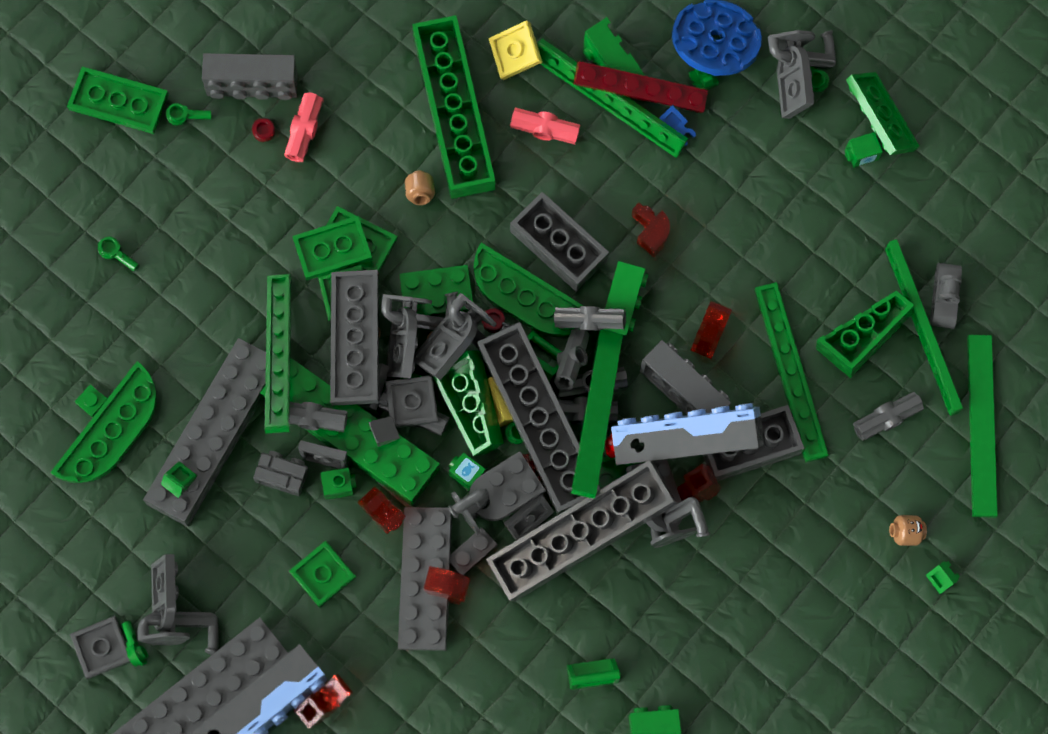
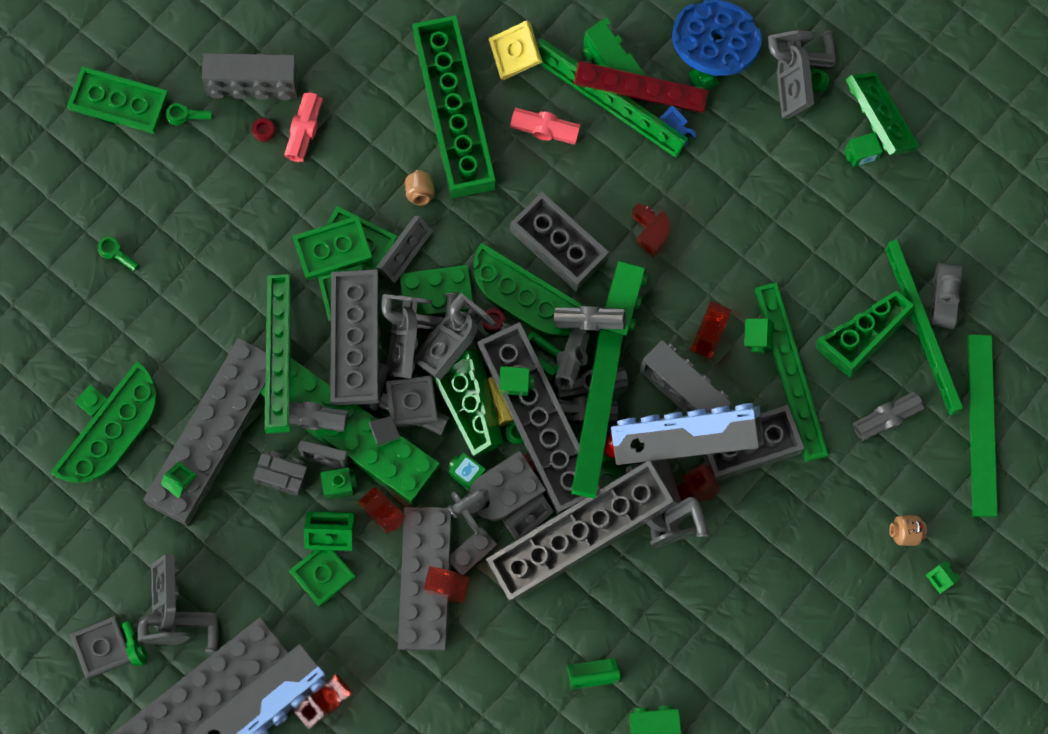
(329, 536): none -> green tile
(404, 249): none -> dark grey plate
(515, 381): none -> green brick
(759, 335): none -> green brick

